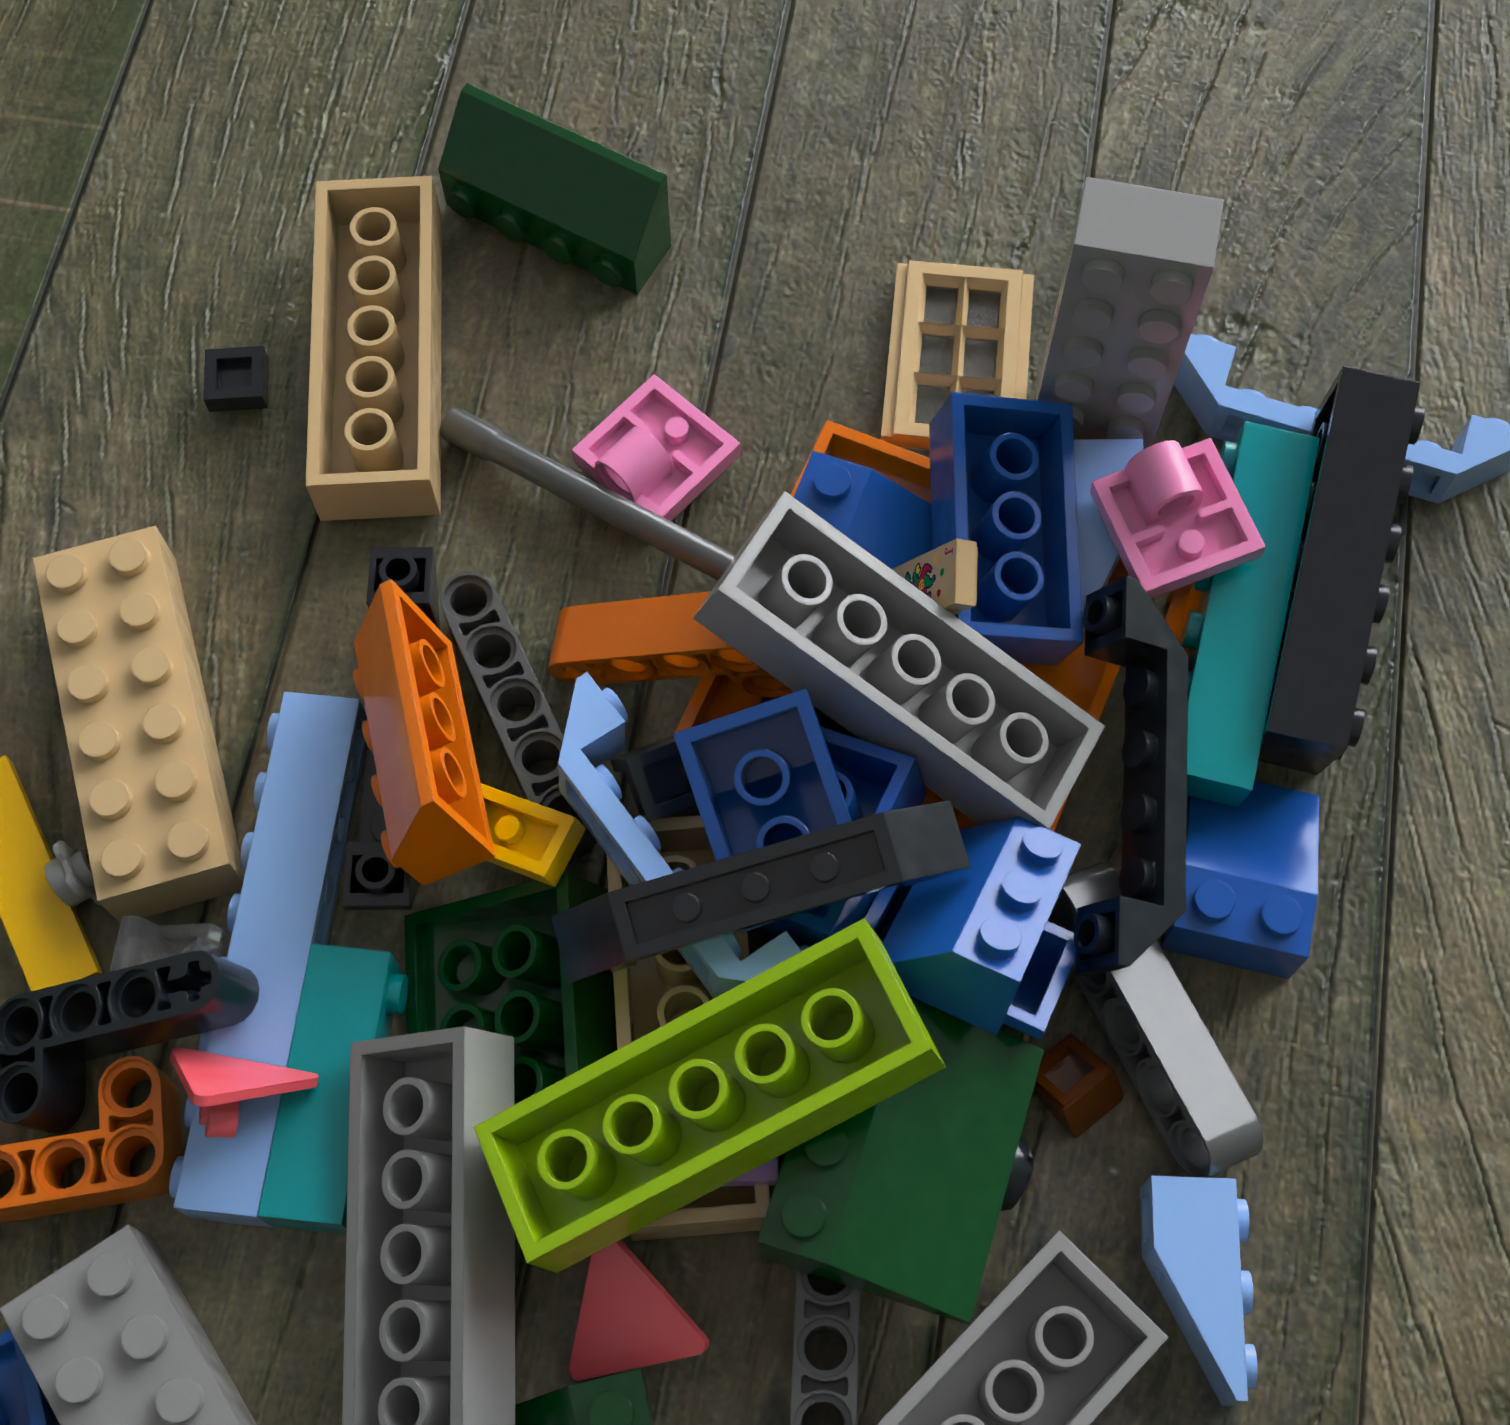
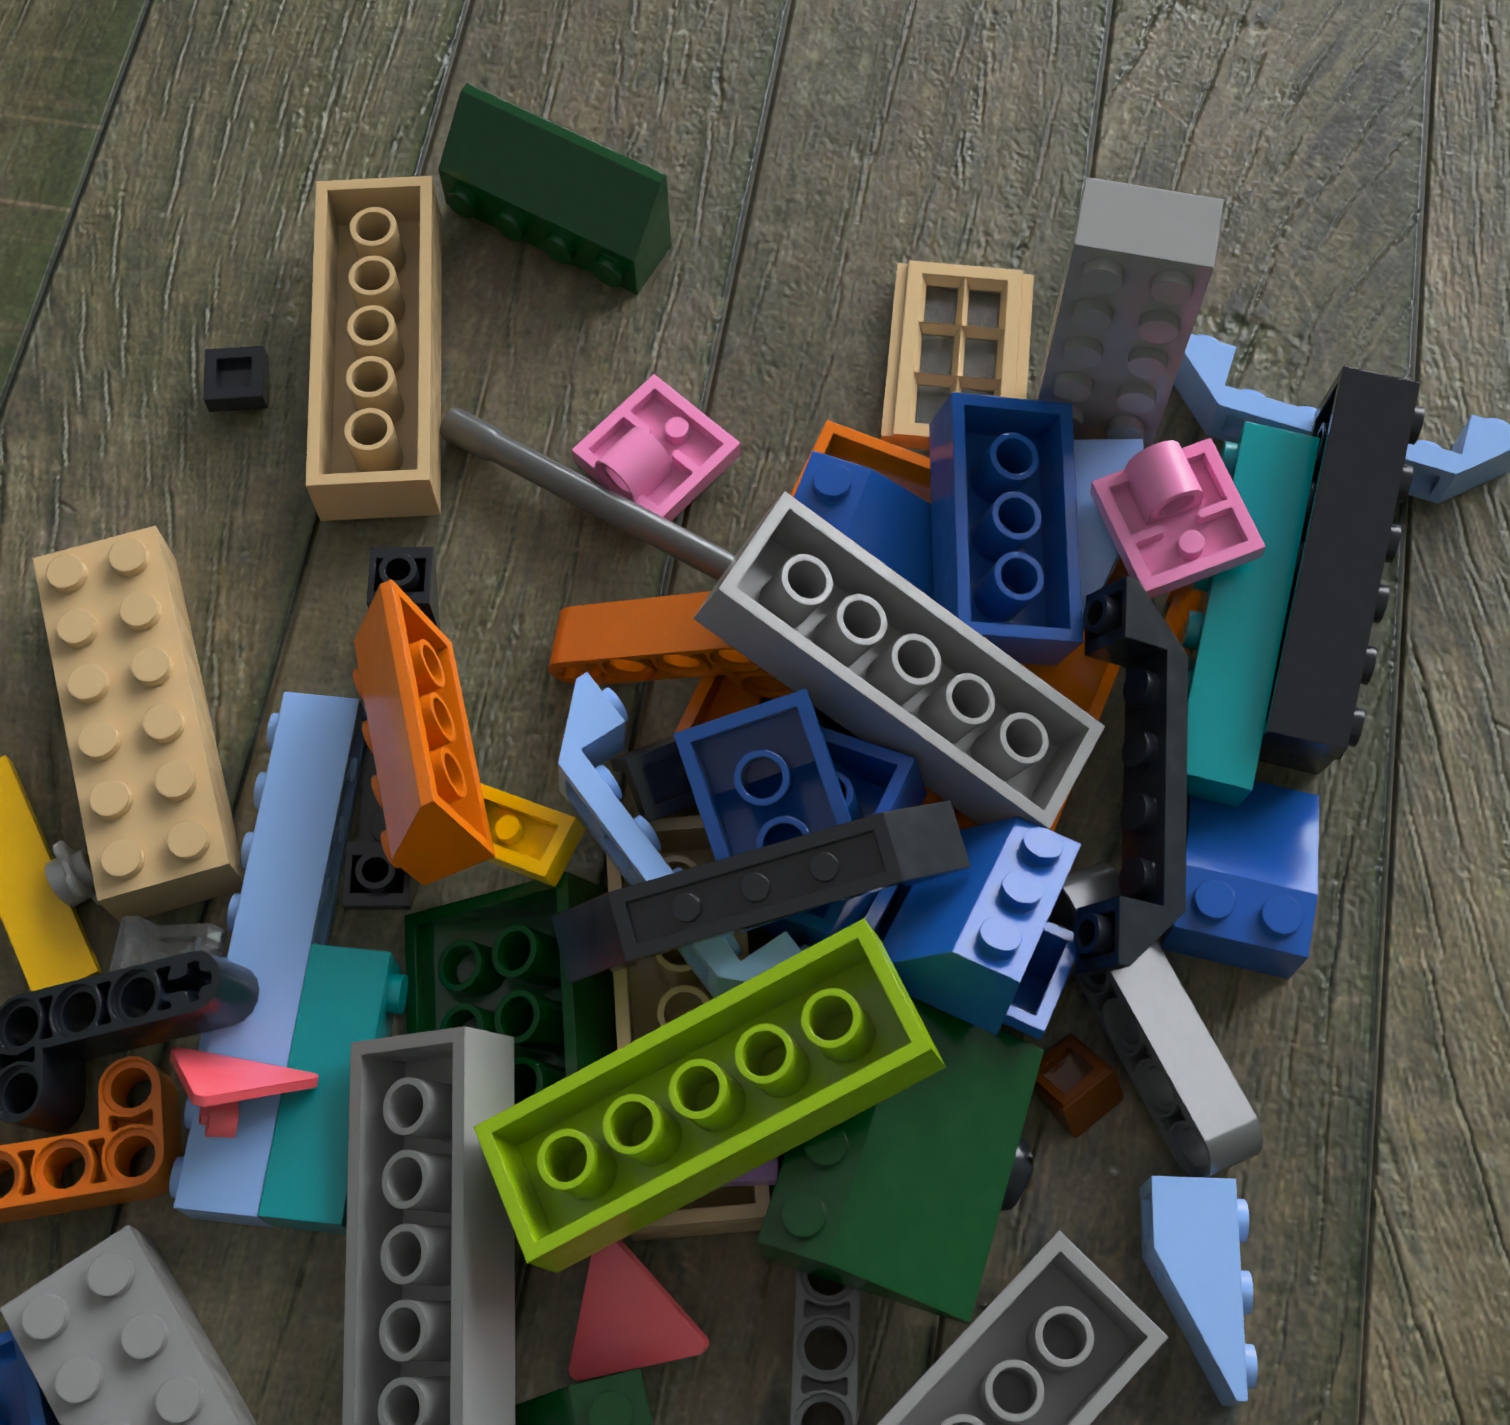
(506, 688): dark grey beam -> none
(946, 574): tan tile -> none

